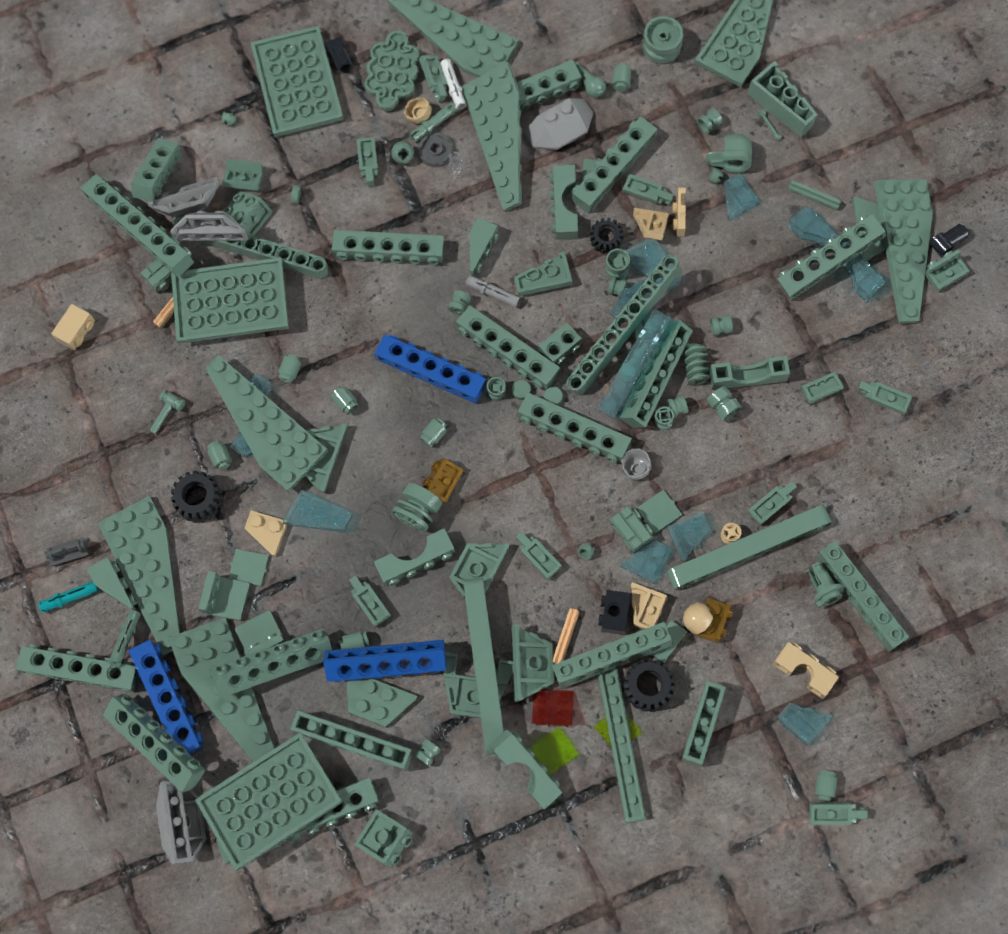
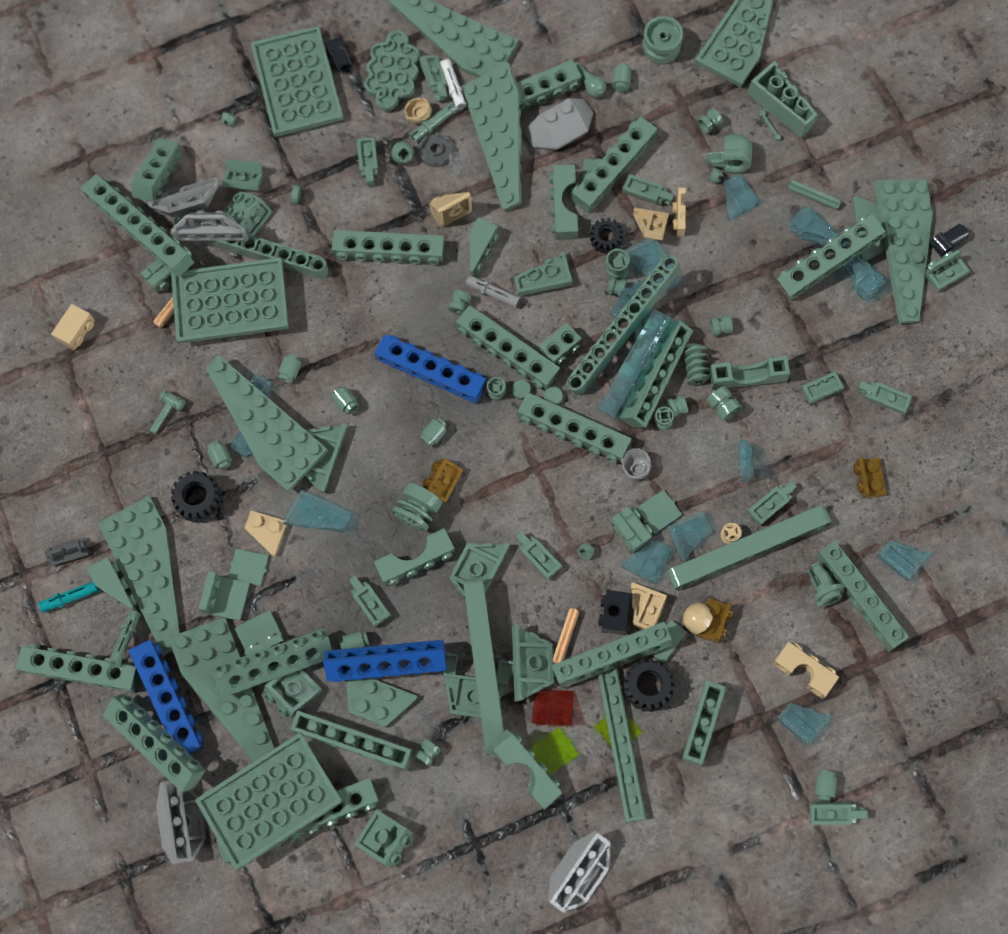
(291, 692): none -> sand green plate
(450, 207): none -> tan slope
(579, 872): none -> light grey wedge
(745, 465): none -> clear light blue wing
(870, 477): none -> pearl gold bracket
(902, 558): none -> clear light blue wing

